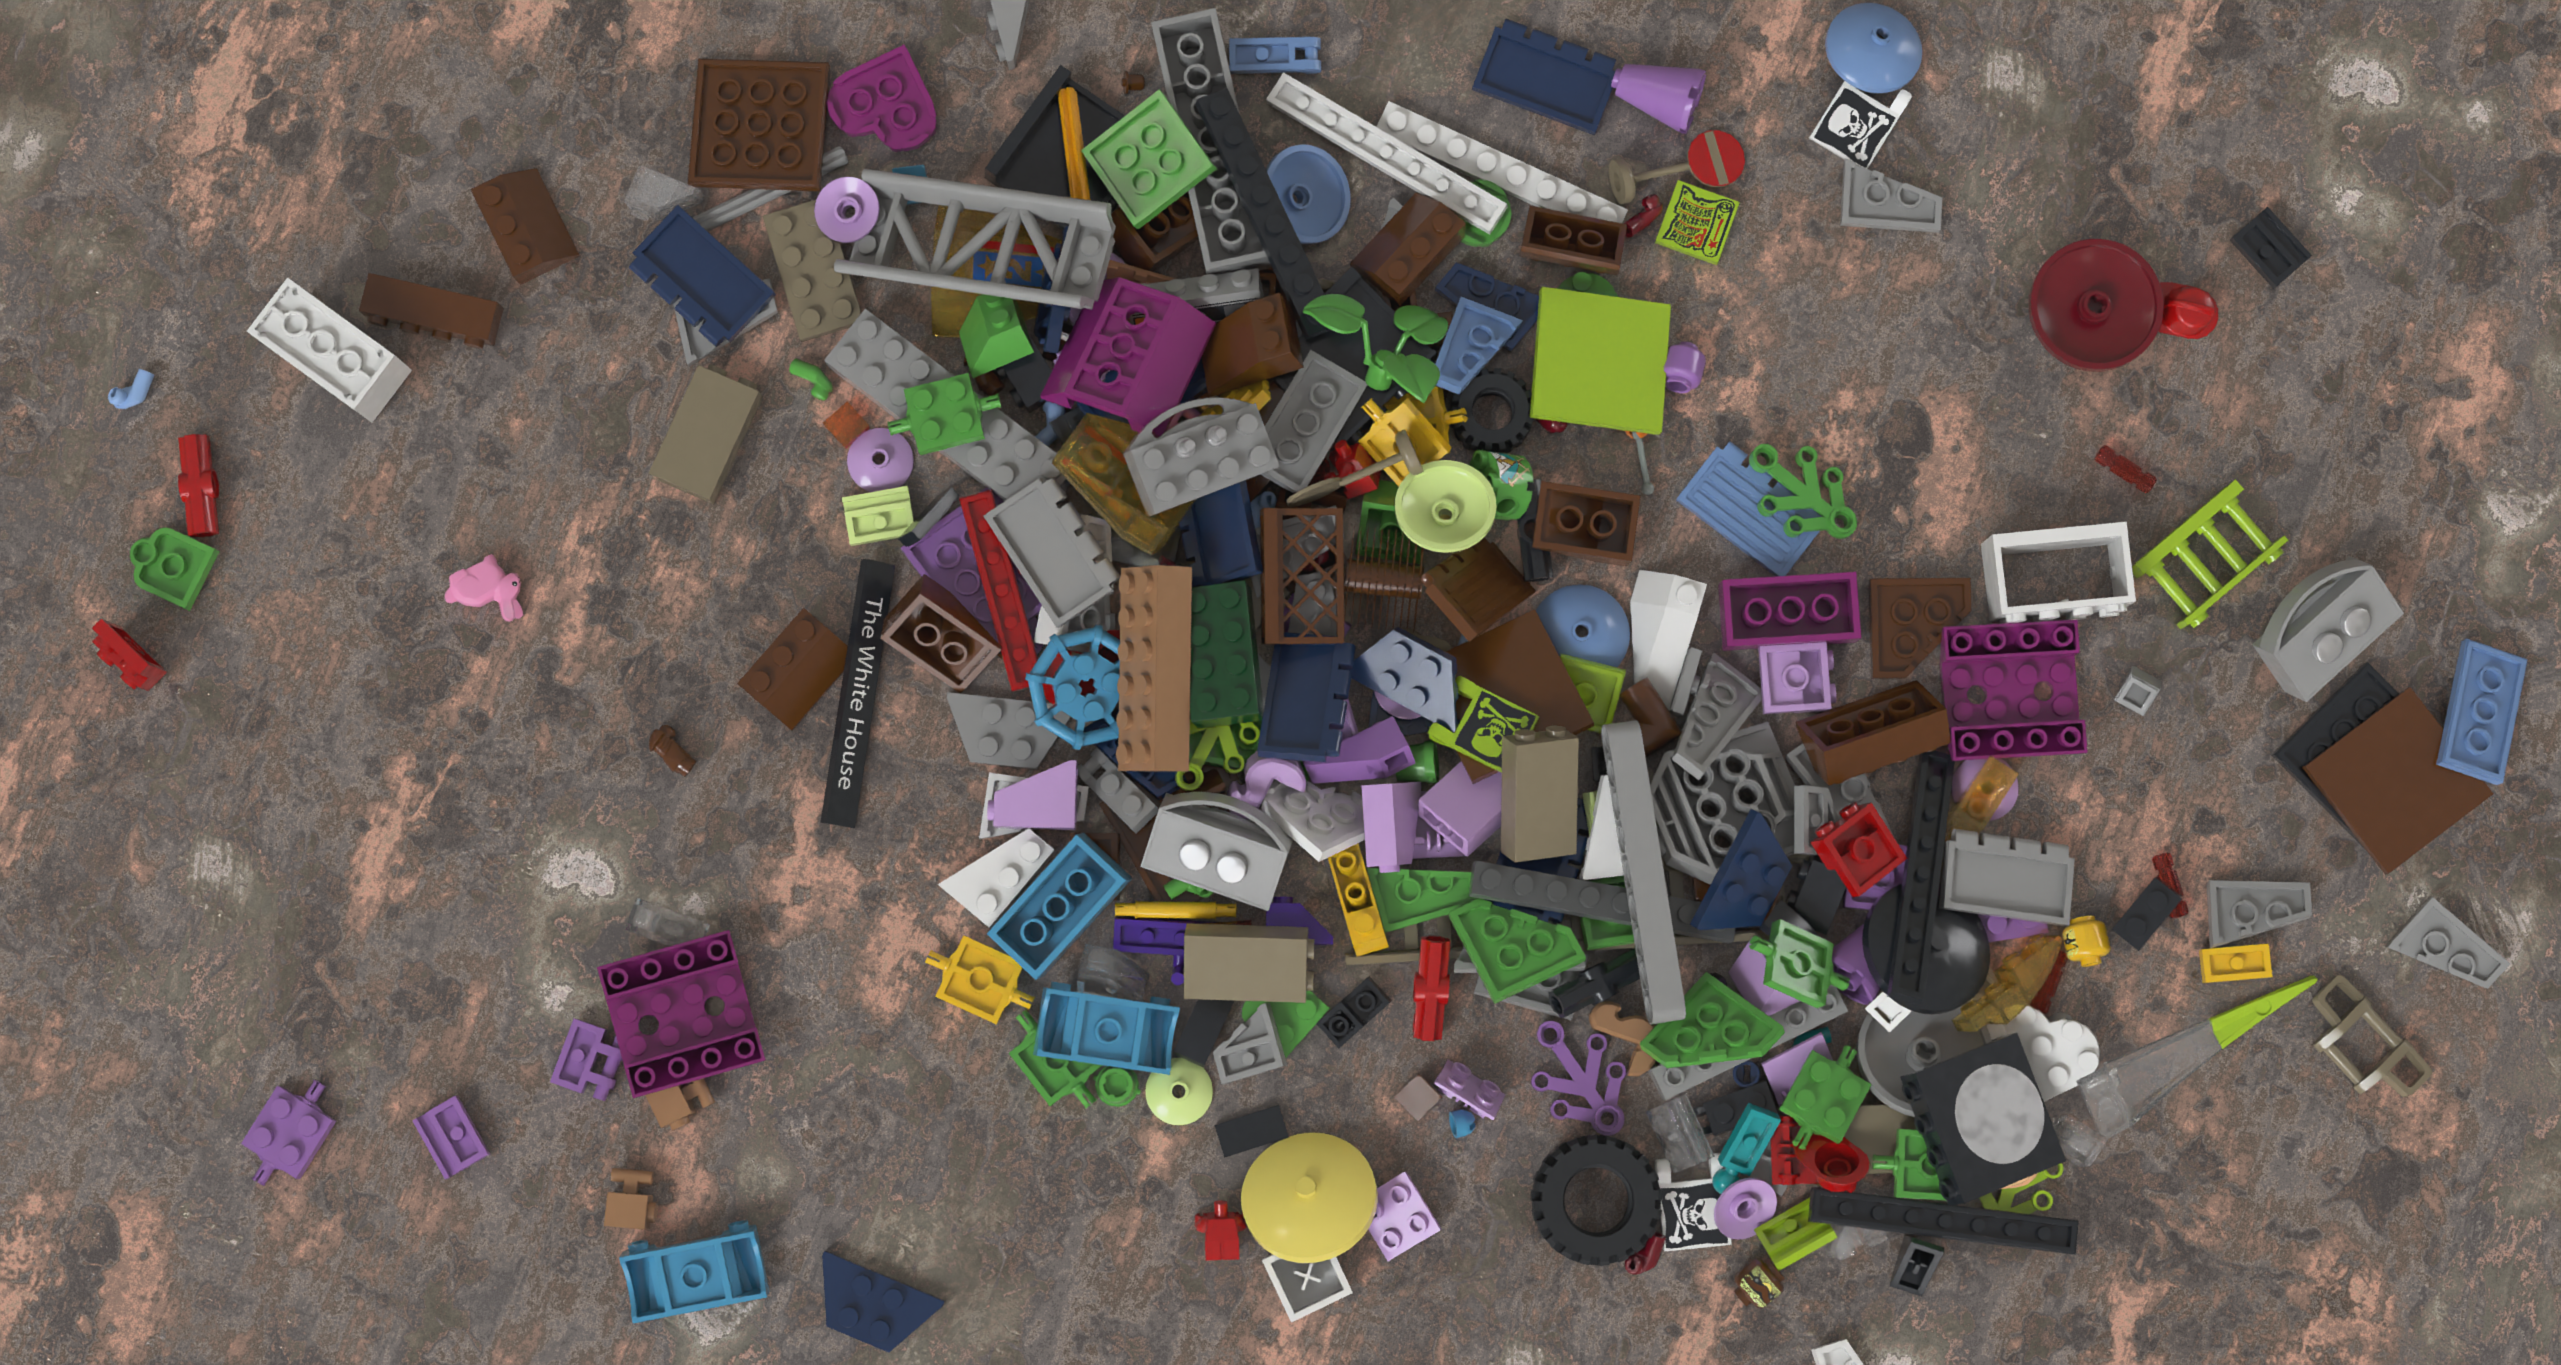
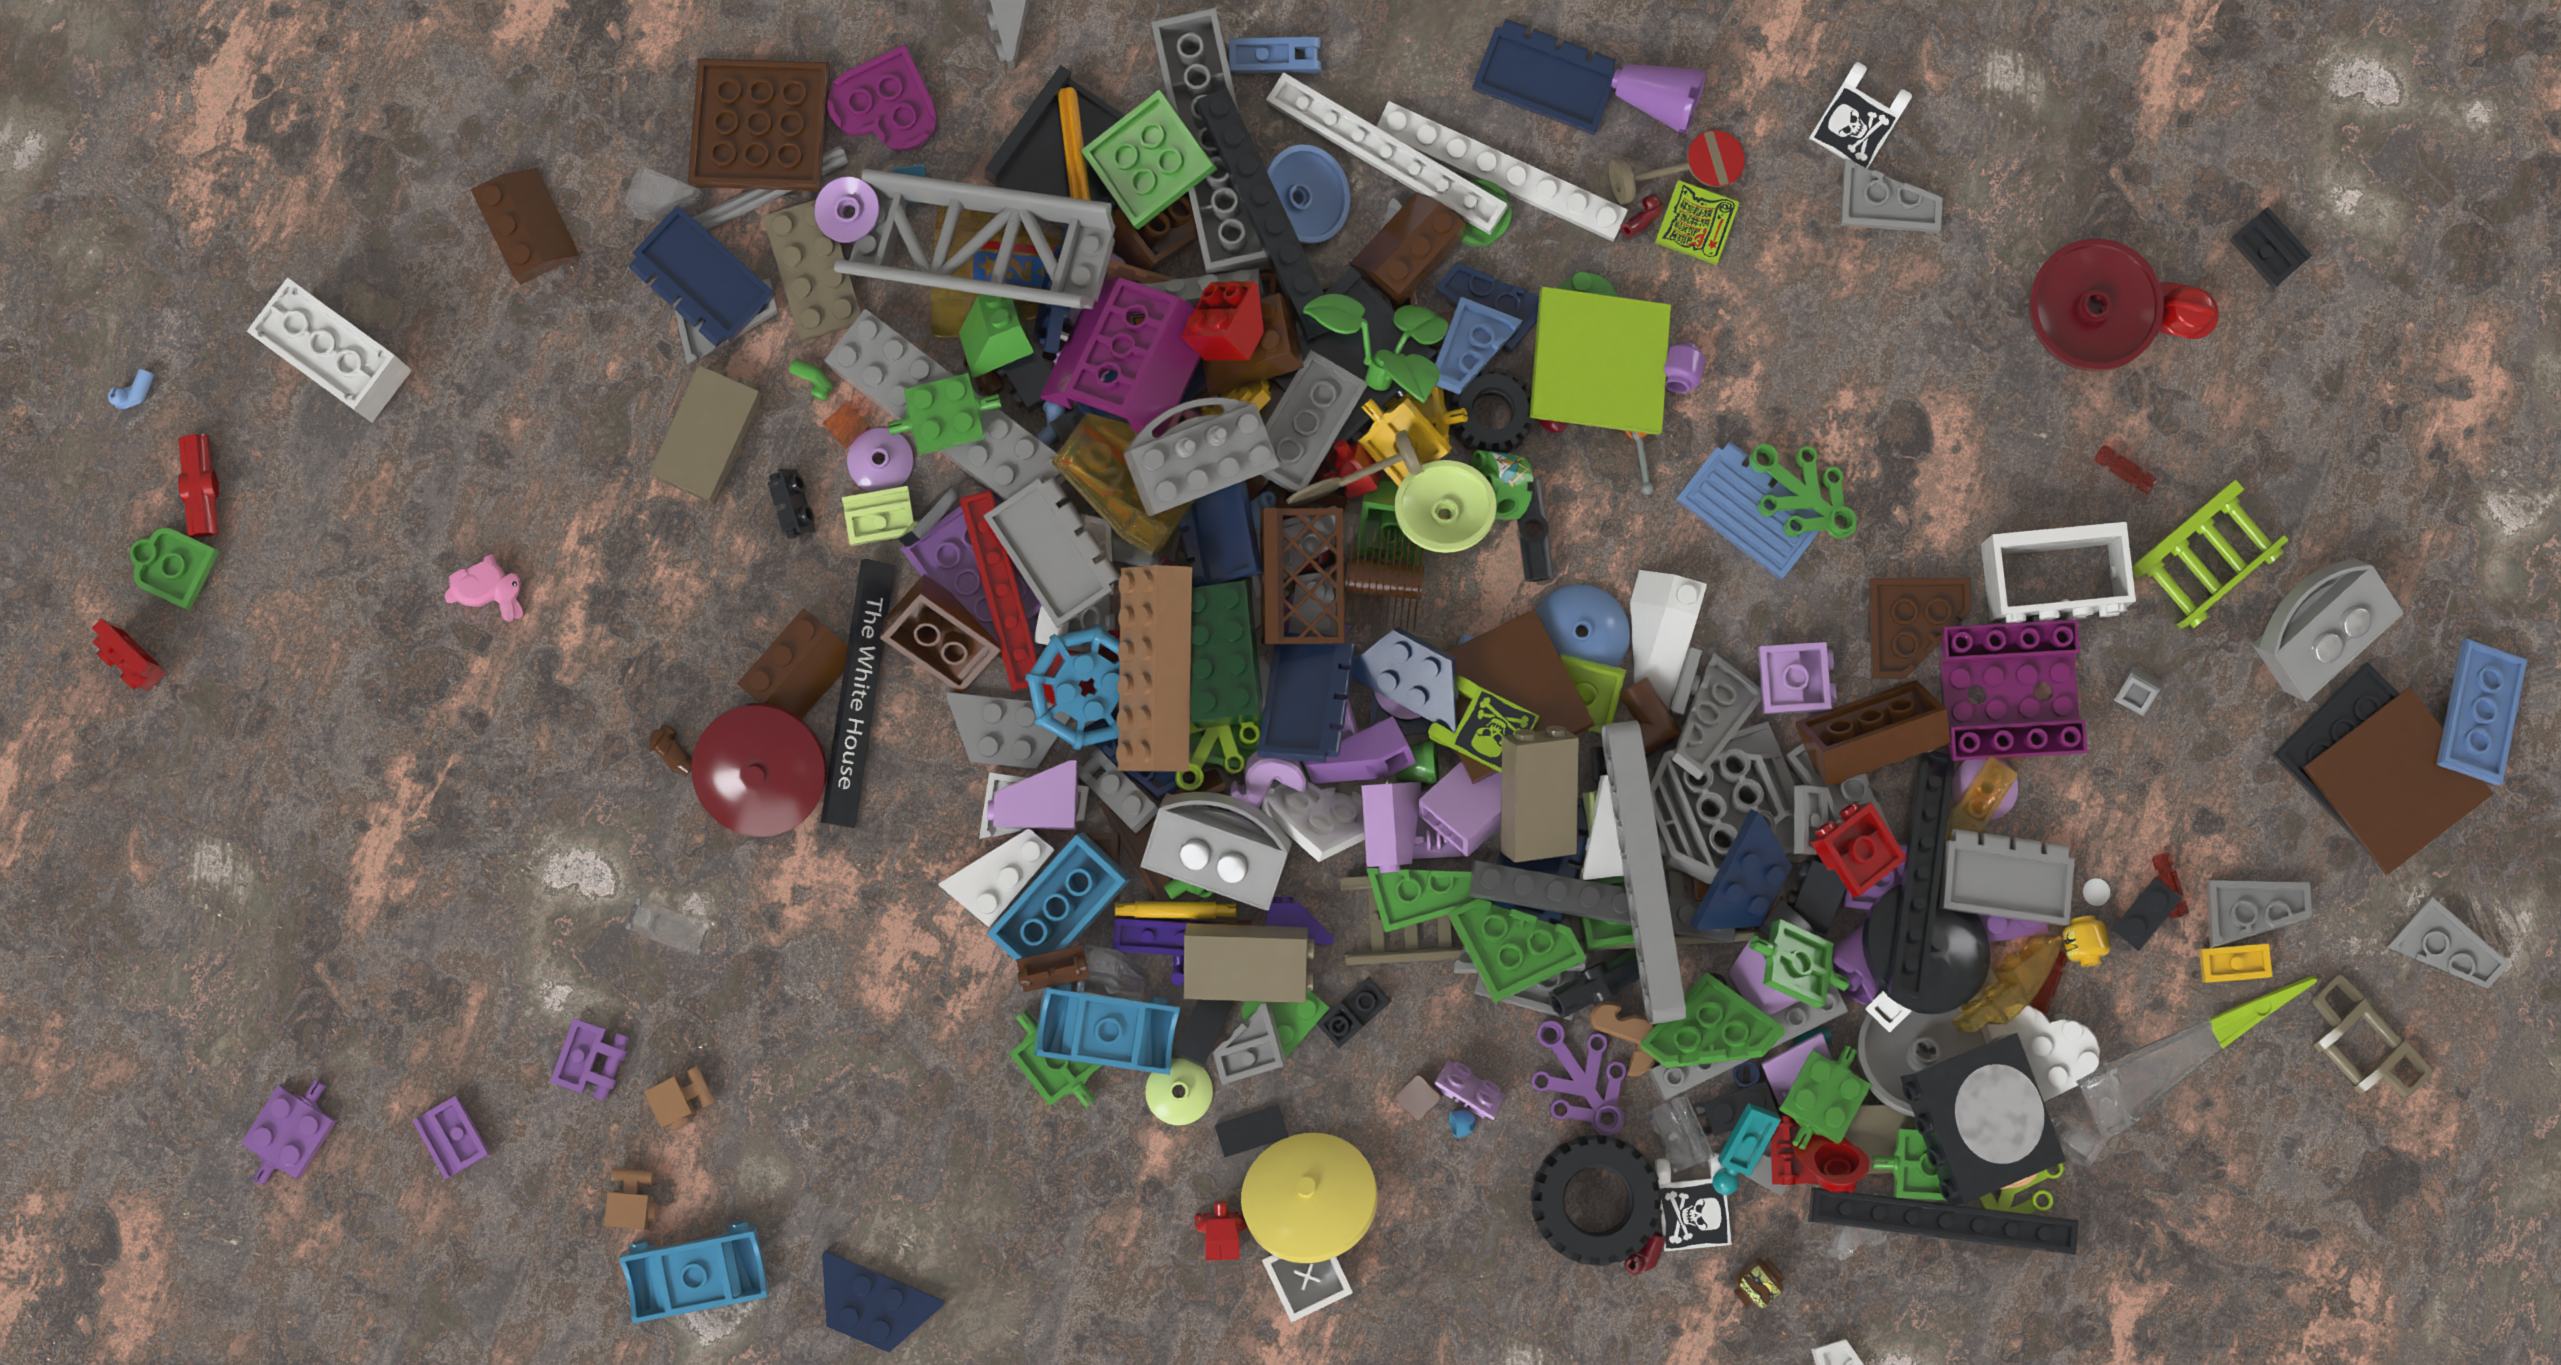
(431, 310): reddish brown brick -> none
(674, 990): magenta slope -> none
(759, 769): none -> dark red dish
(789, 488): none -> black hinge
(979, 980): yellow plate -> none
(1052, 968): none -> reddish brown hinge
(1116, 1085): bright green piece -> none
(1132, 82): reddish brown piece -> none
(1226, 321): none -> red slope
(1358, 901): yellow slope -> none
(1401, 1217): lavender hinge -> none
(1431, 987): red piece -> none
(1476, 587): reddish brown hinge -> none
(1573, 240): reddish brown slope -> none
(1586, 523): reddish brown slope -> none
(1744, 1207): lavender dish -> none
(1789, 610): magenta brick -> none
(1792, 1236): lime plate -> none
(1866, 59): medium blue dish -> none
(1915, 1265): black slope -> none
(2096, 892): none -> white sticker

